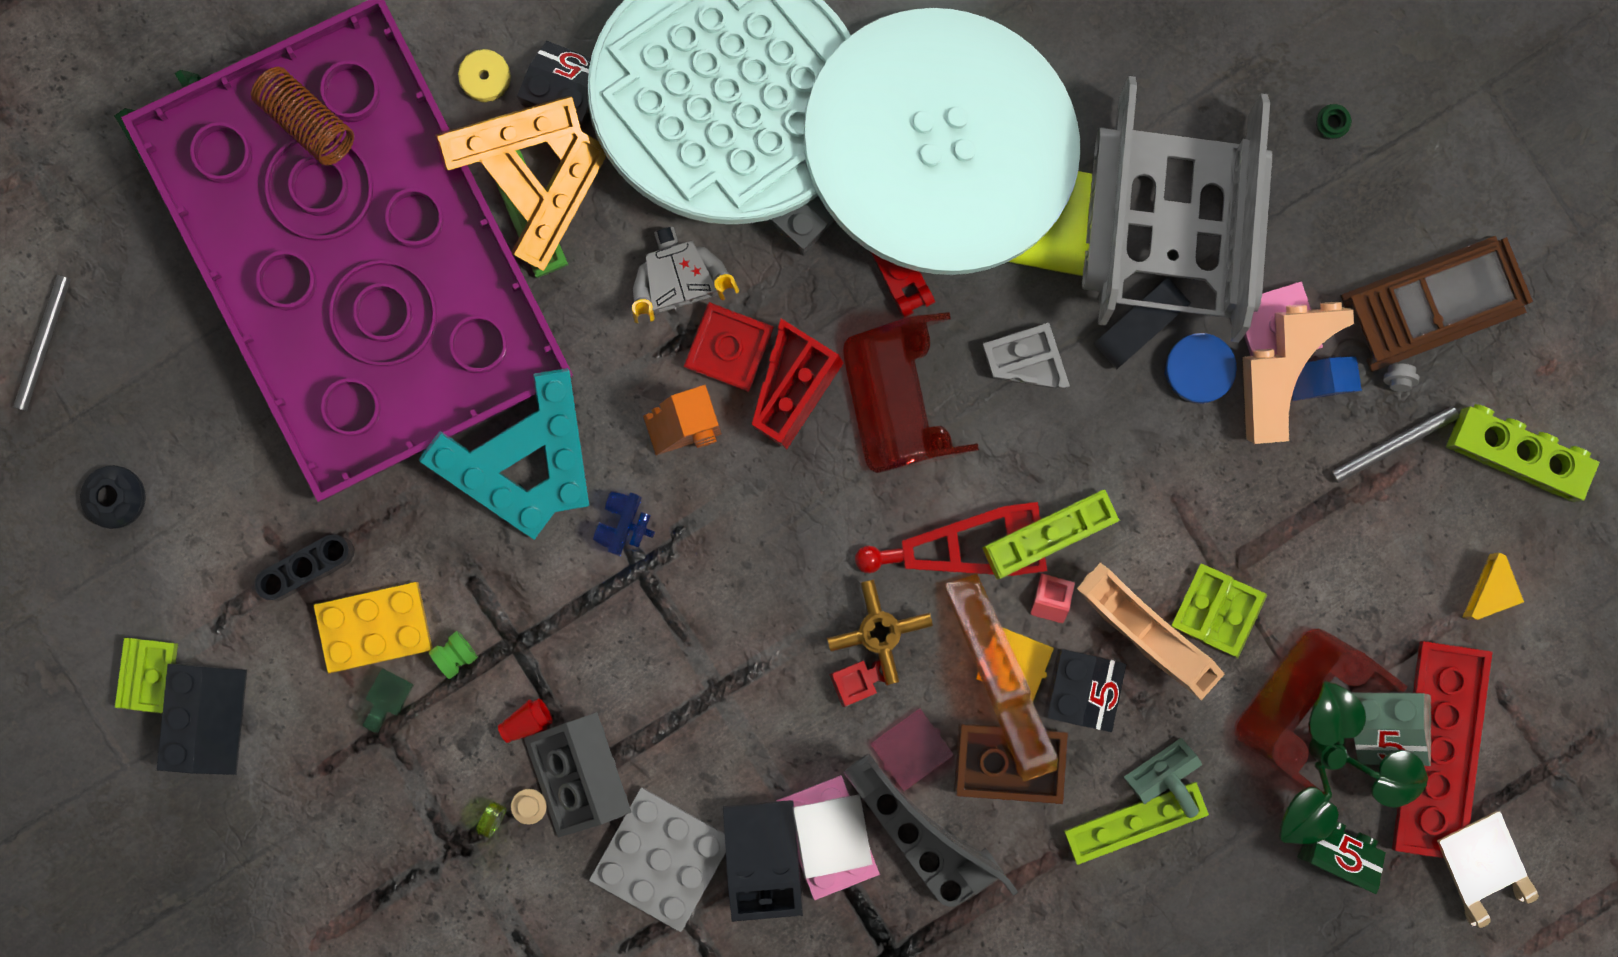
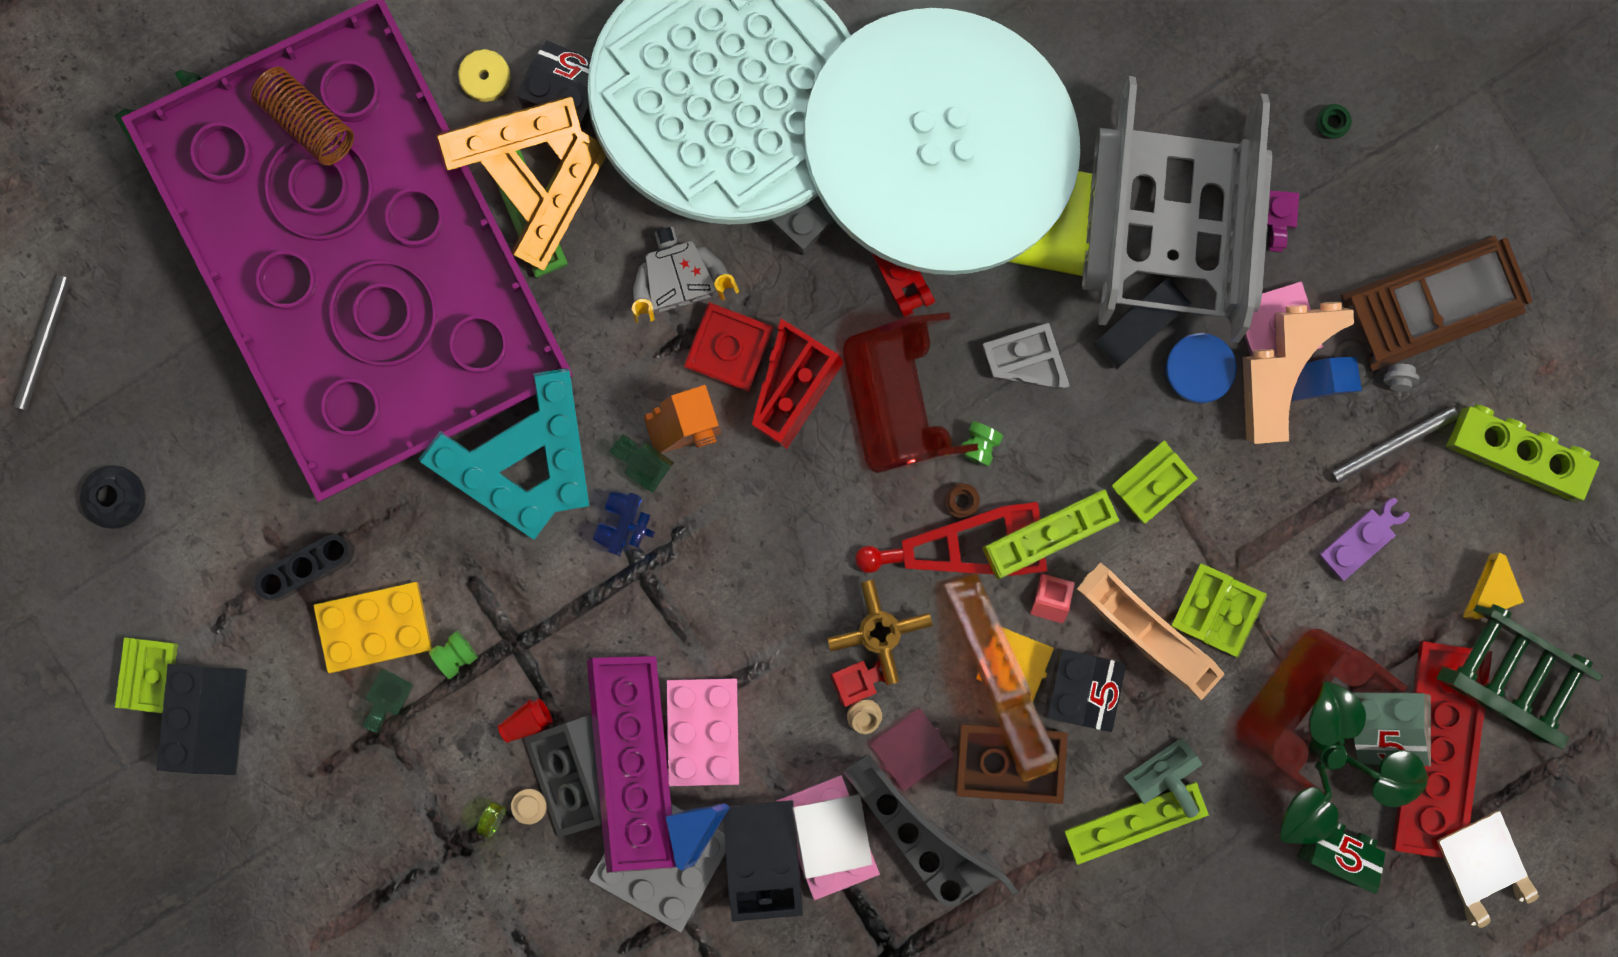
(630, 763): none -> magenta plate
(645, 465): none -> clear green plate
(692, 831): none -> blue slope
(703, 732): none -> bright pink plate
(864, 716): none -> tan plate
(973, 498): none -> reddish brown plate
(986, 439): none -> bright green wheel
(1153, 482): none -> lime plate
(1281, 216): none -> magenta plate
(1361, 540): none -> medium lavender plate
(1492, 693): none -> dark green fence

